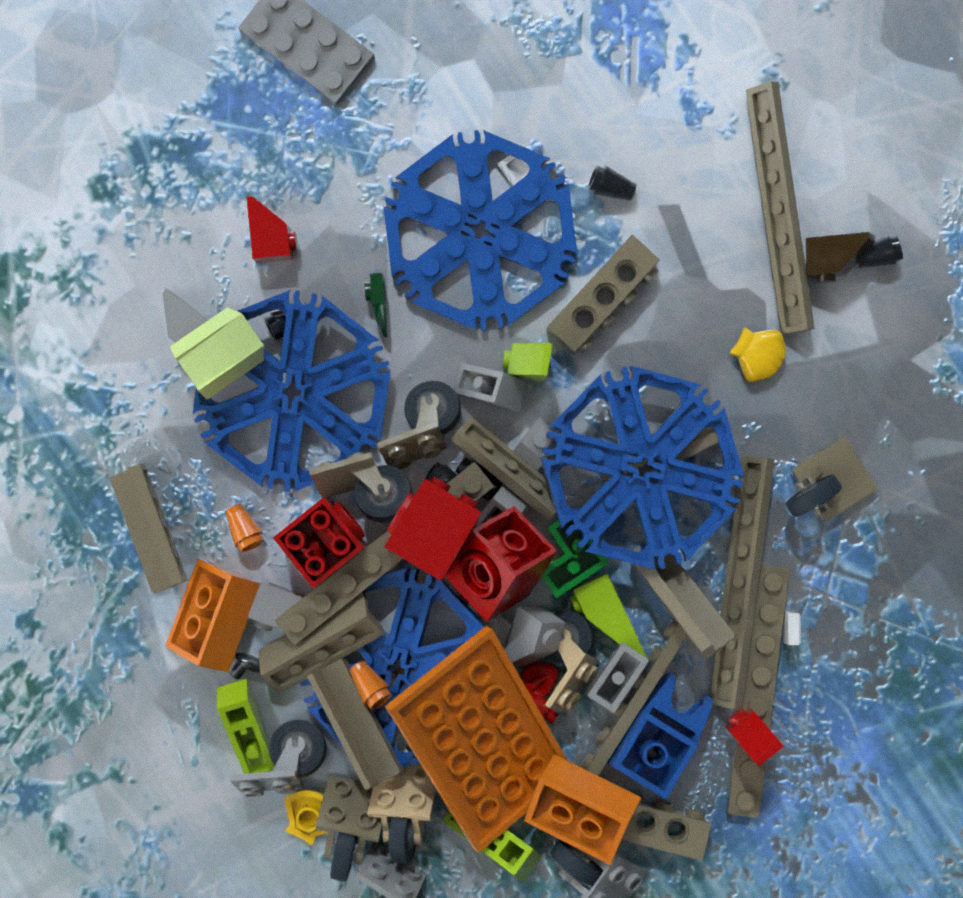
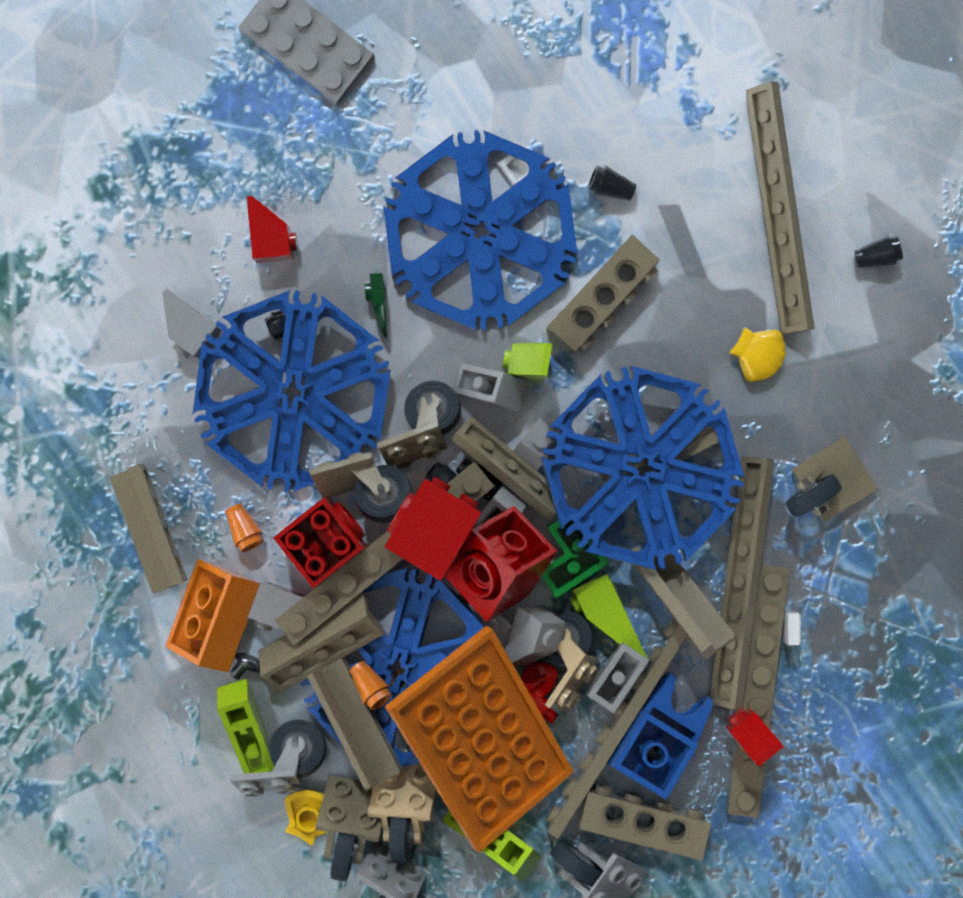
(219, 351): yellowish green slope -> none
(581, 809): orange slope -> none
(835, 254): dark brown slope -> none

